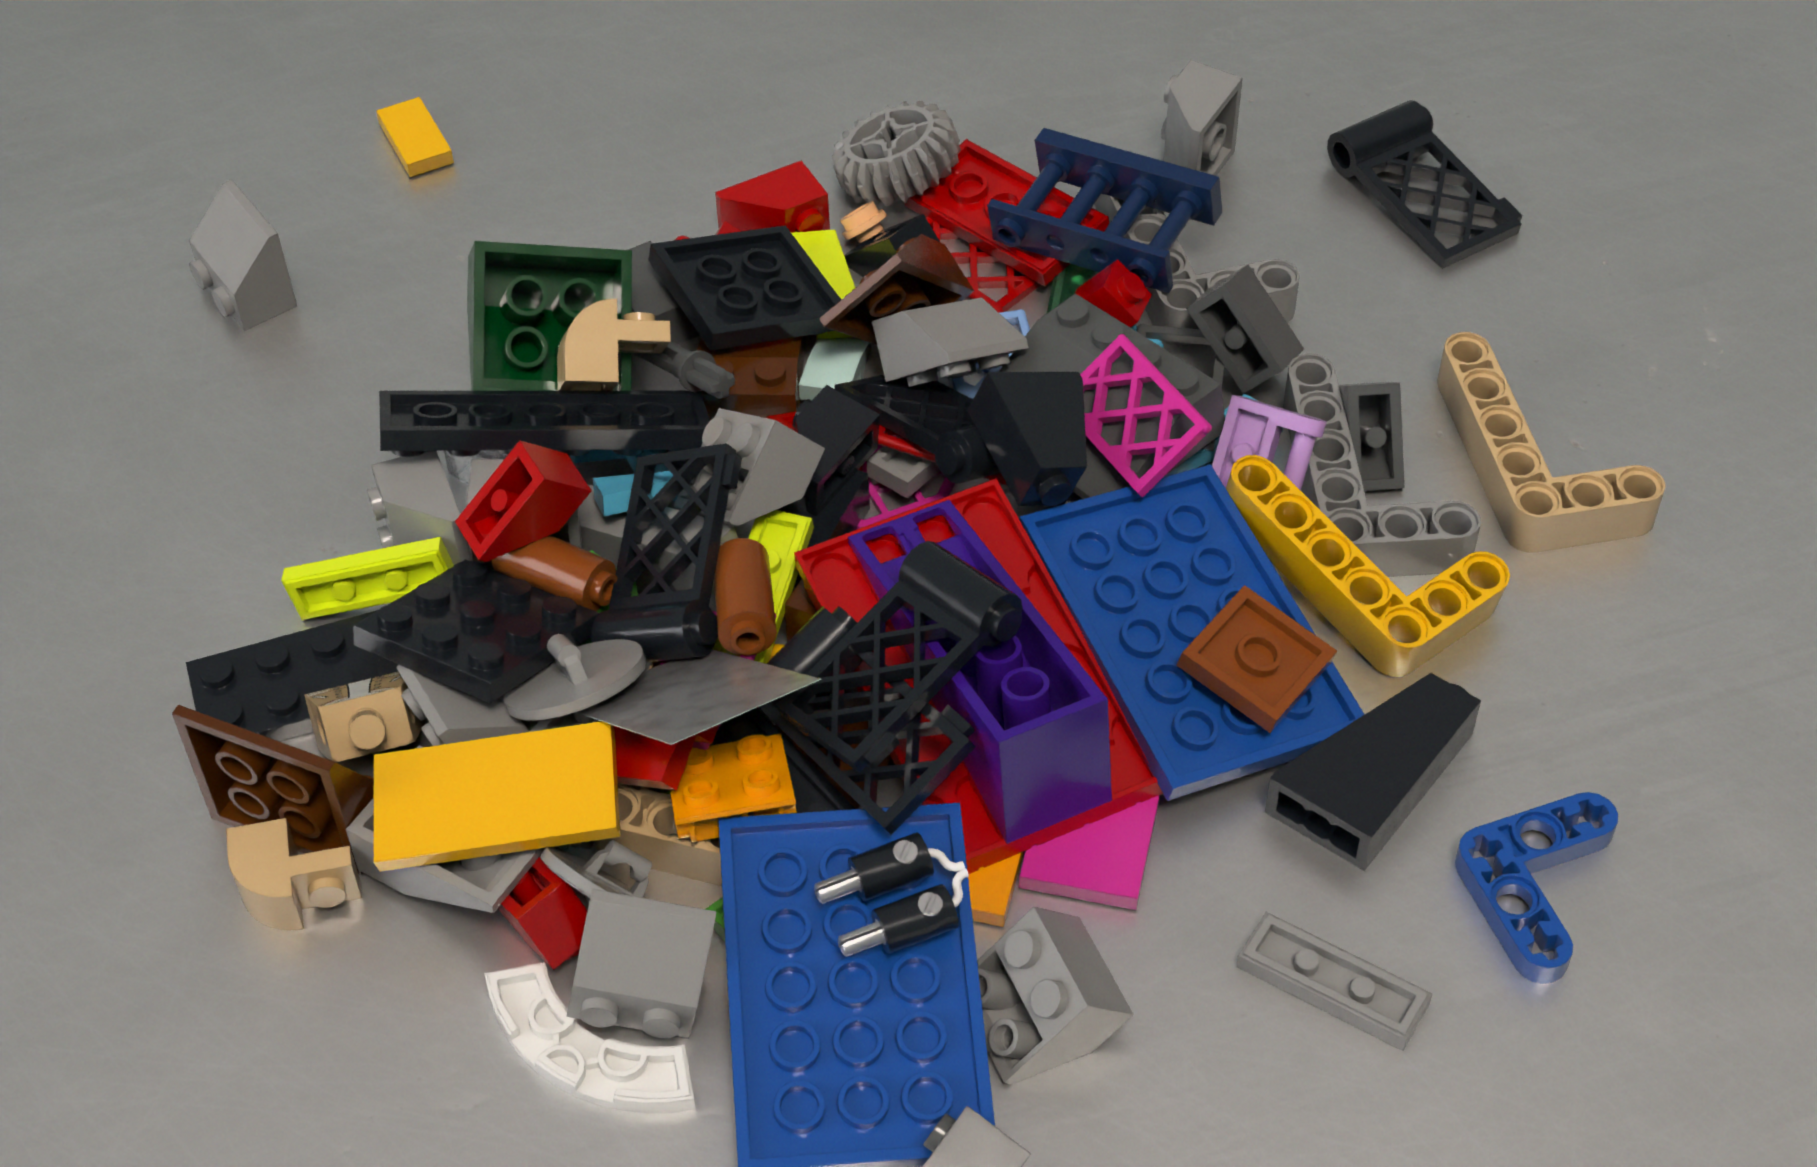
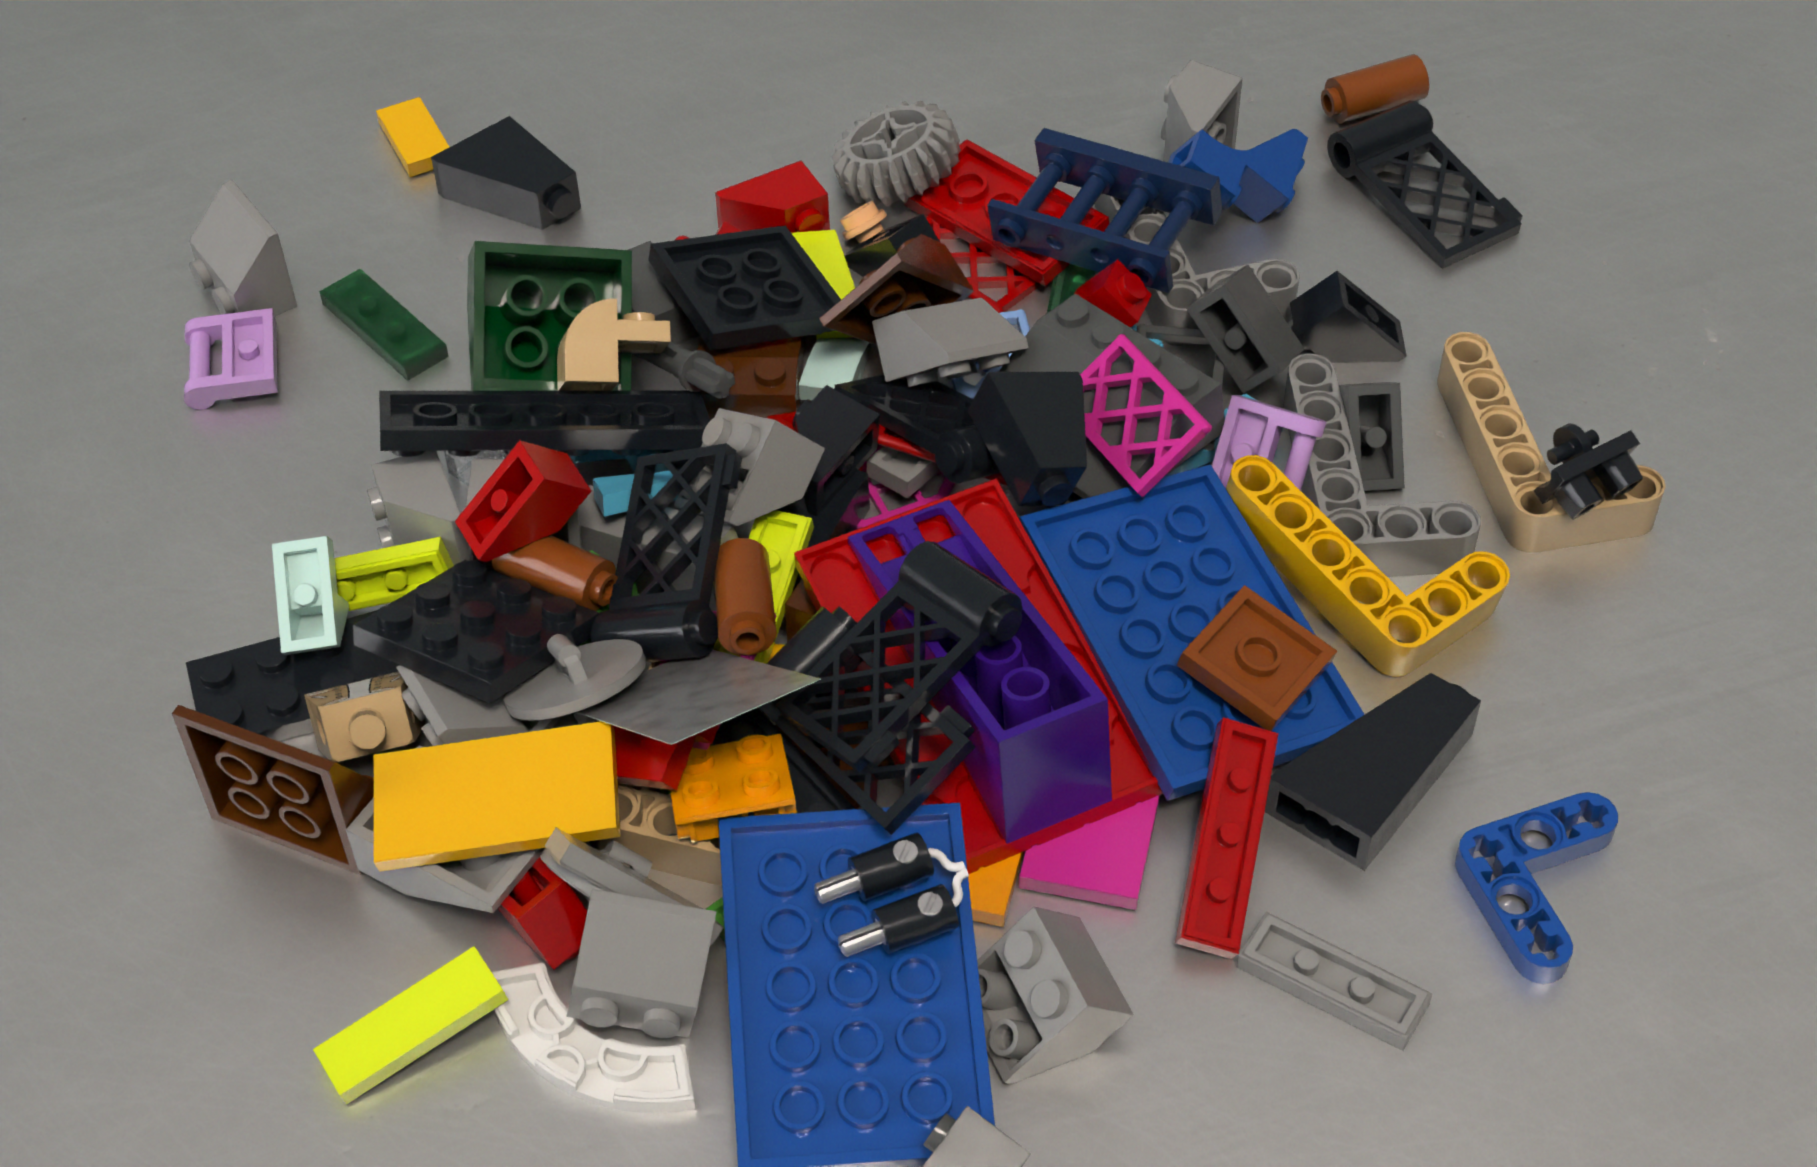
(247, 357): none -> lavender plate
(281, 883): tan brick -> none
(307, 595): none -> light aqua slope
(384, 324): none -> clear green tile
(410, 1025): none -> neon yellow tile
(508, 176): none -> black slope
(609, 873): none -> light grey tile
(1227, 839): none -> red tile
(1250, 179): none -> blue arch
(1346, 324): none -> black slope
(1375, 88): none -> dark orange brick
(1581, 463): none -> black hips

